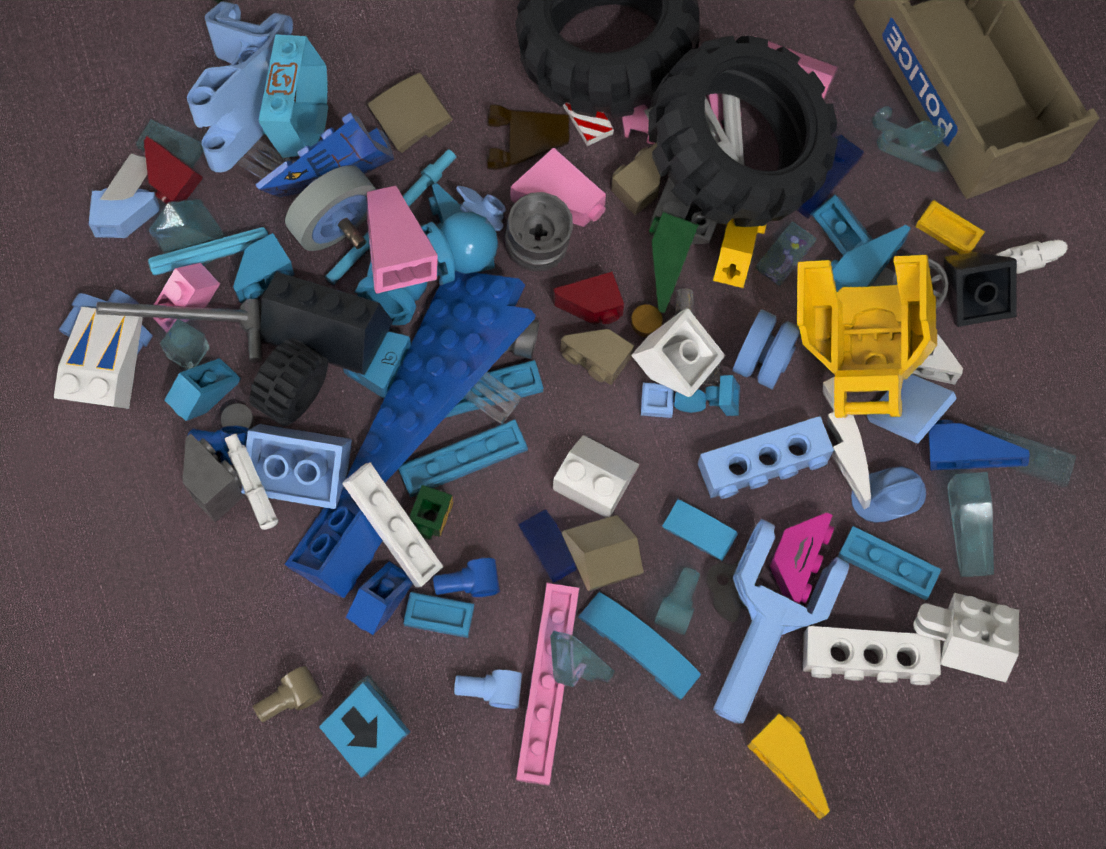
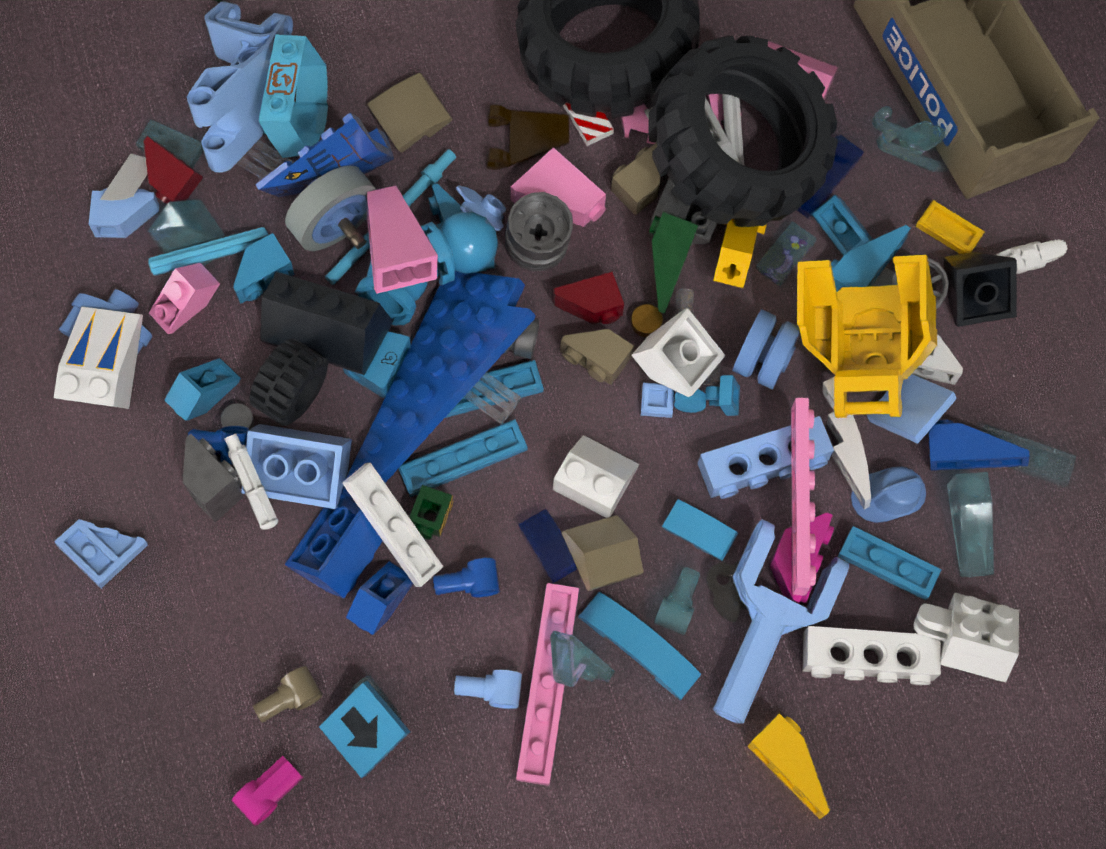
(98, 550): none -> light blue wing
(184, 345): clear light blue brick -> none
(248, 315): flat silver bar -> none
(261, 796): none -> dark pink piece
(439, 614): dark azure tile -> none
(802, 509): none -> bright pink plate

